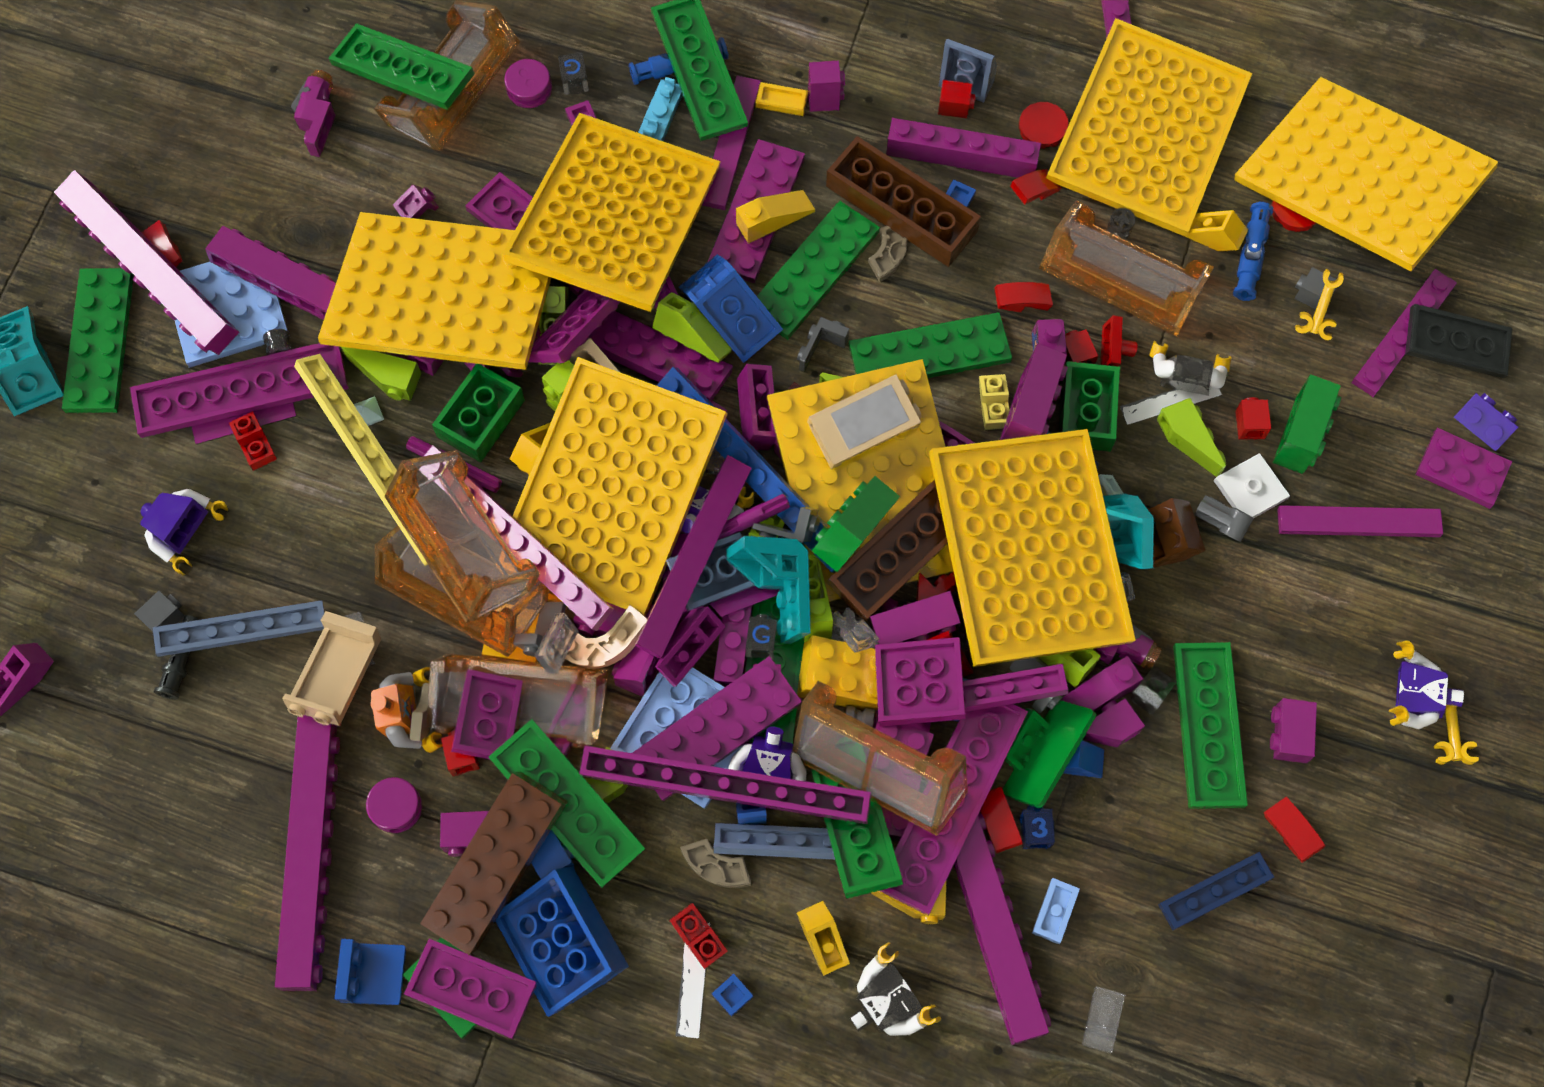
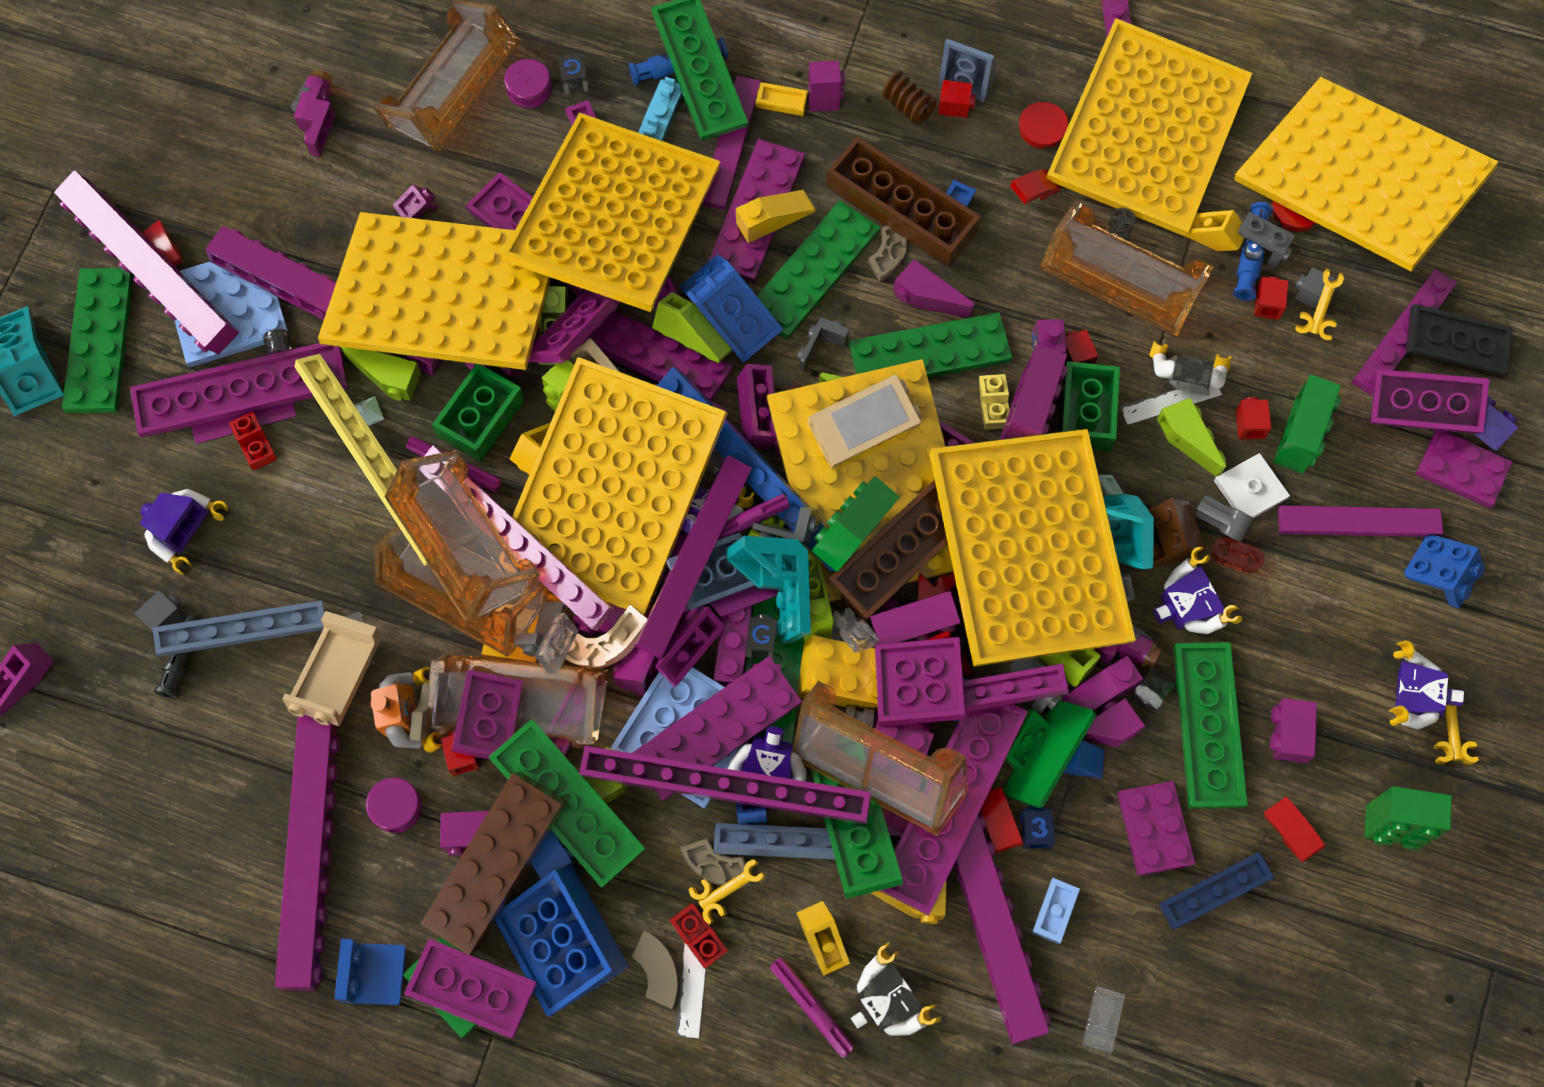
(402, 66): green plate -> none
(659, 969): none -> dark tan tile
(709, 899): none -> yellow bar
(732, 995): blue plate -> none
(812, 1007): none -> magenta axle
(907, 99): none -> reddish brown piece
(929, 292): none -> magenta slope
(962, 148): magenta brick -> none
(1019, 295): red slope -> none
(1112, 343): red tile -> none
(1155, 828): none -> magenta plate
(1192, 600): none -> torso
(1237, 555): none -> clear red beam
(1268, 236): none -> dark grey bracket
(1271, 298): none -> red brick
(1407, 817): none -> green brick
(1429, 401): none -> magenta brick
(1446, 566): none -> blue bracket

